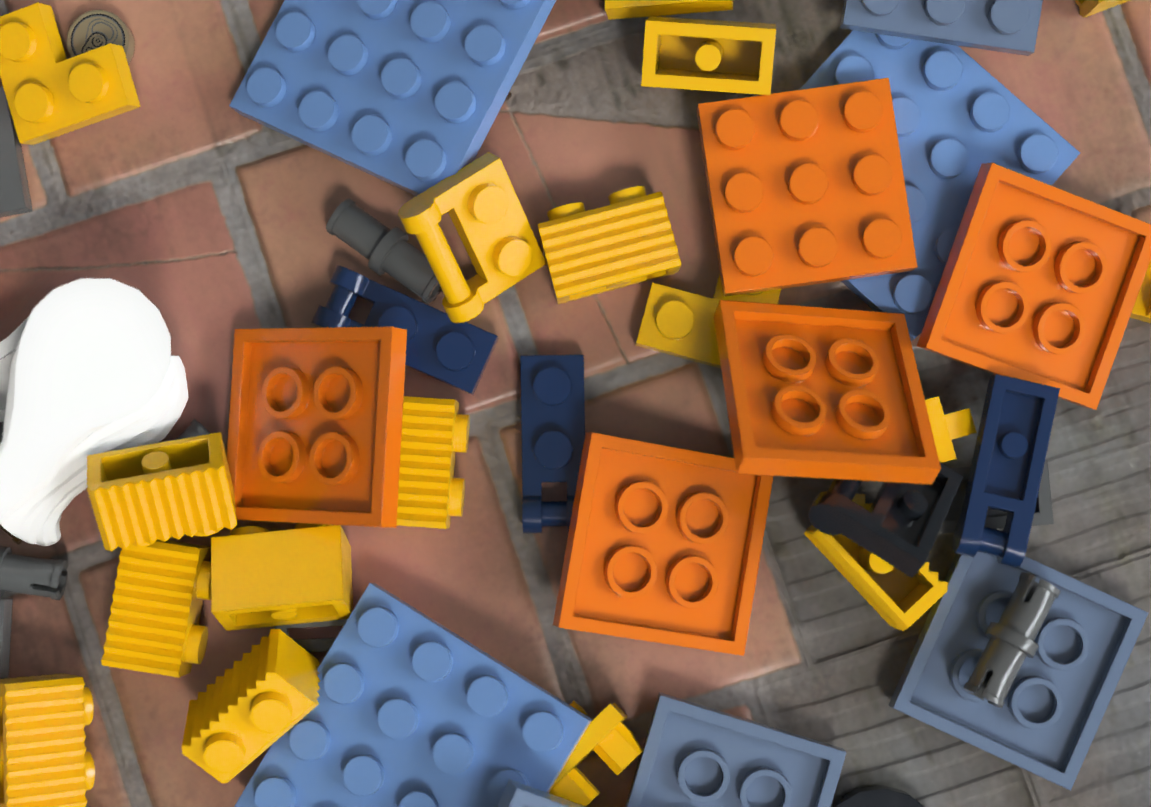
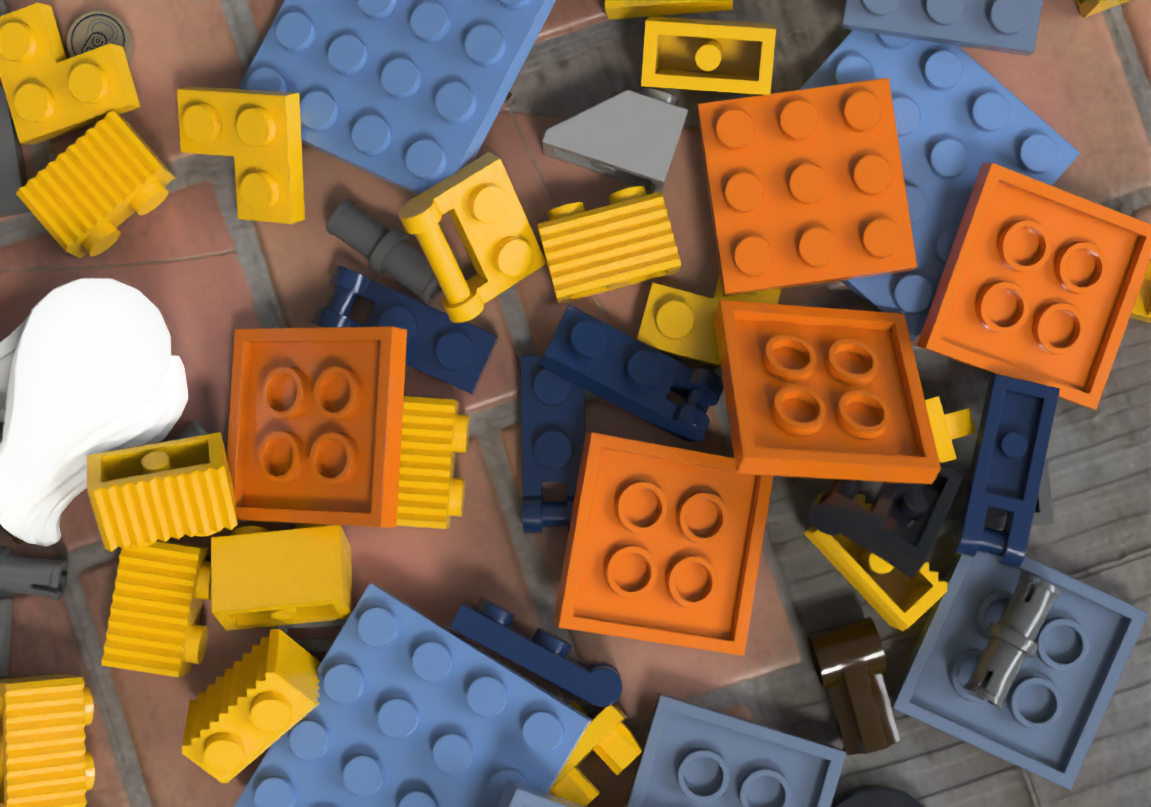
(97, 187): none -> yellow brick
(262, 136): none -> yellow plate
(541, 653): none -> dark blue plate
(622, 137): none -> light grey slope
(631, 374): none -> dark blue plate
(851, 668): none -> dark brown piece

